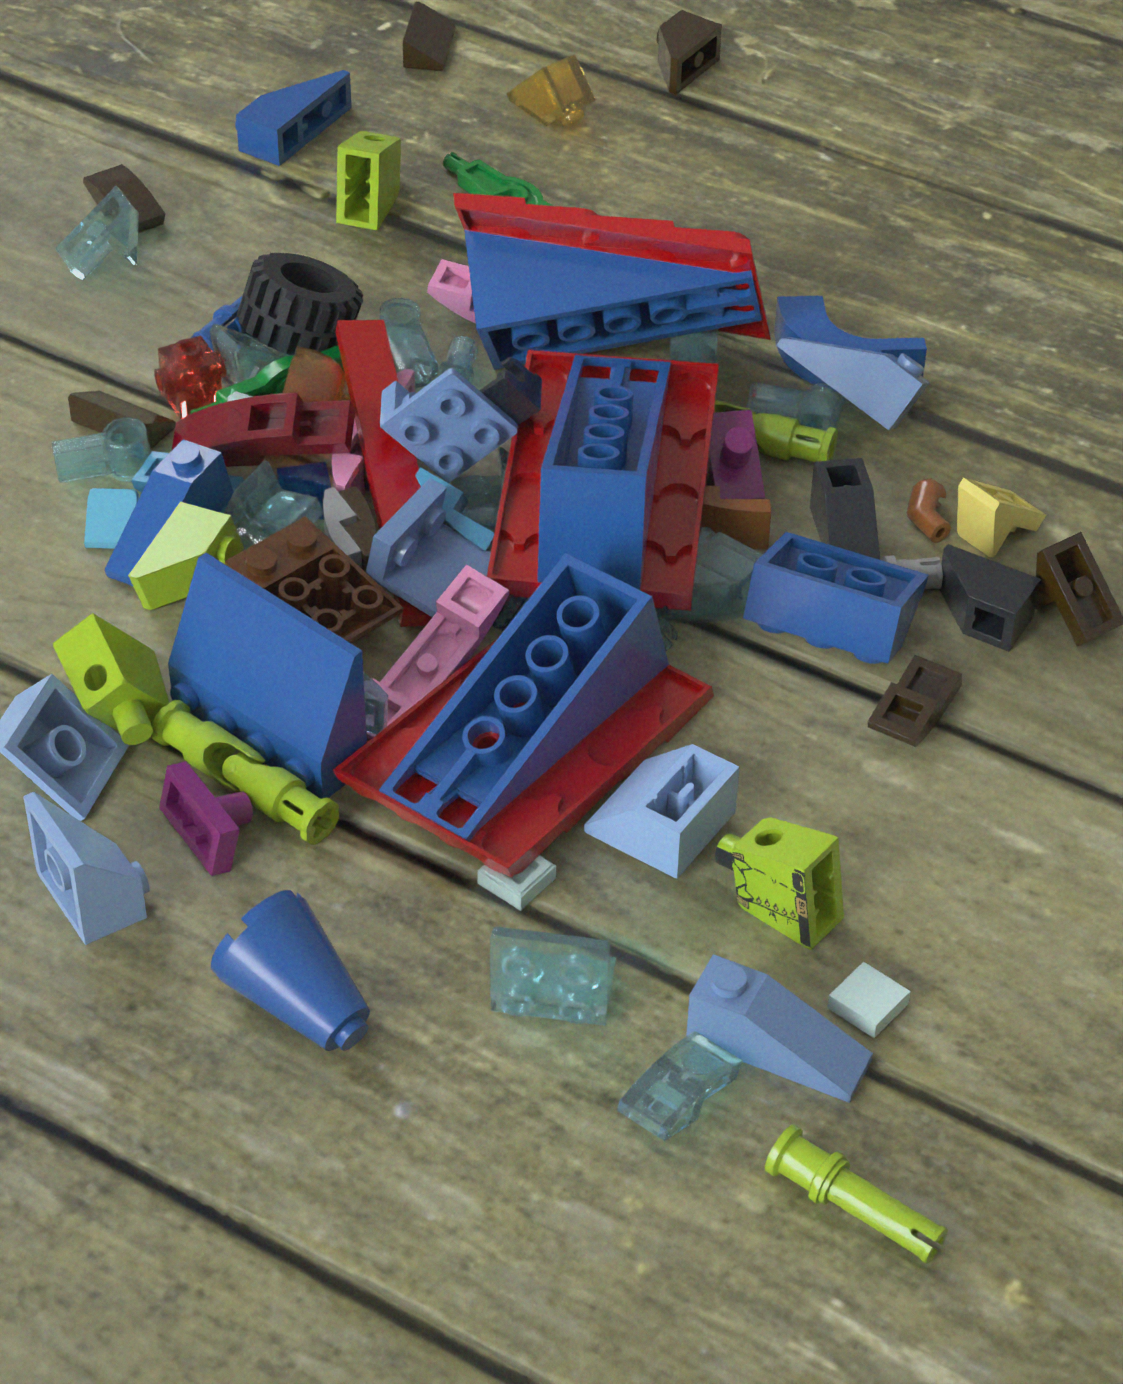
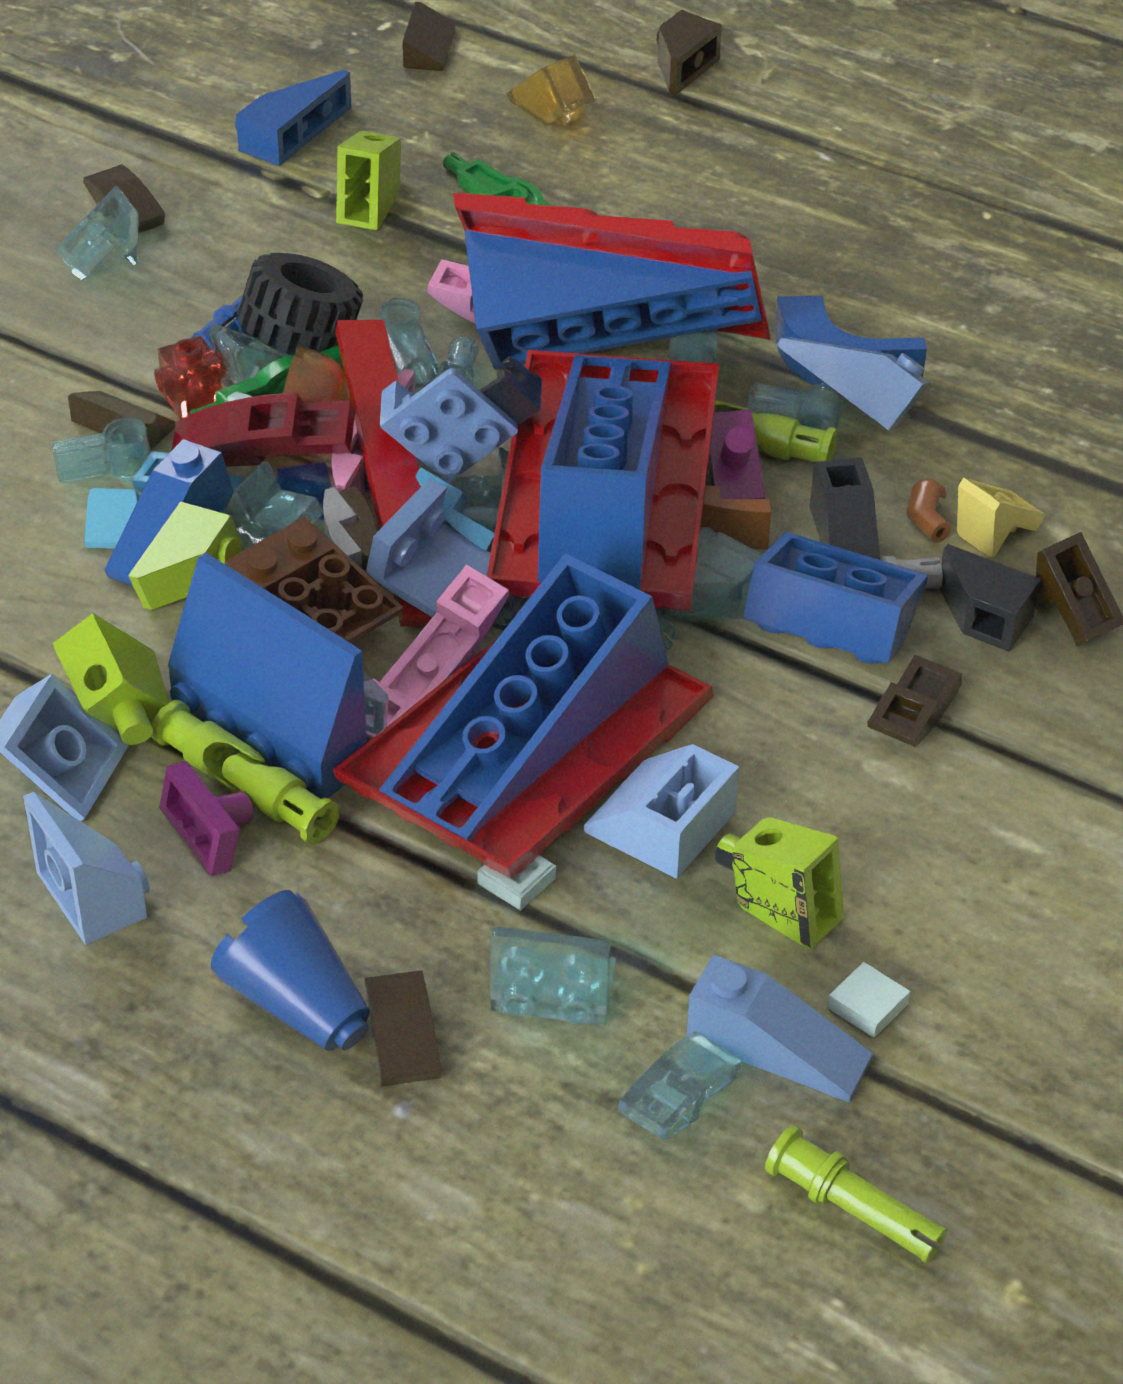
(402, 1028): none -> dark brown slope

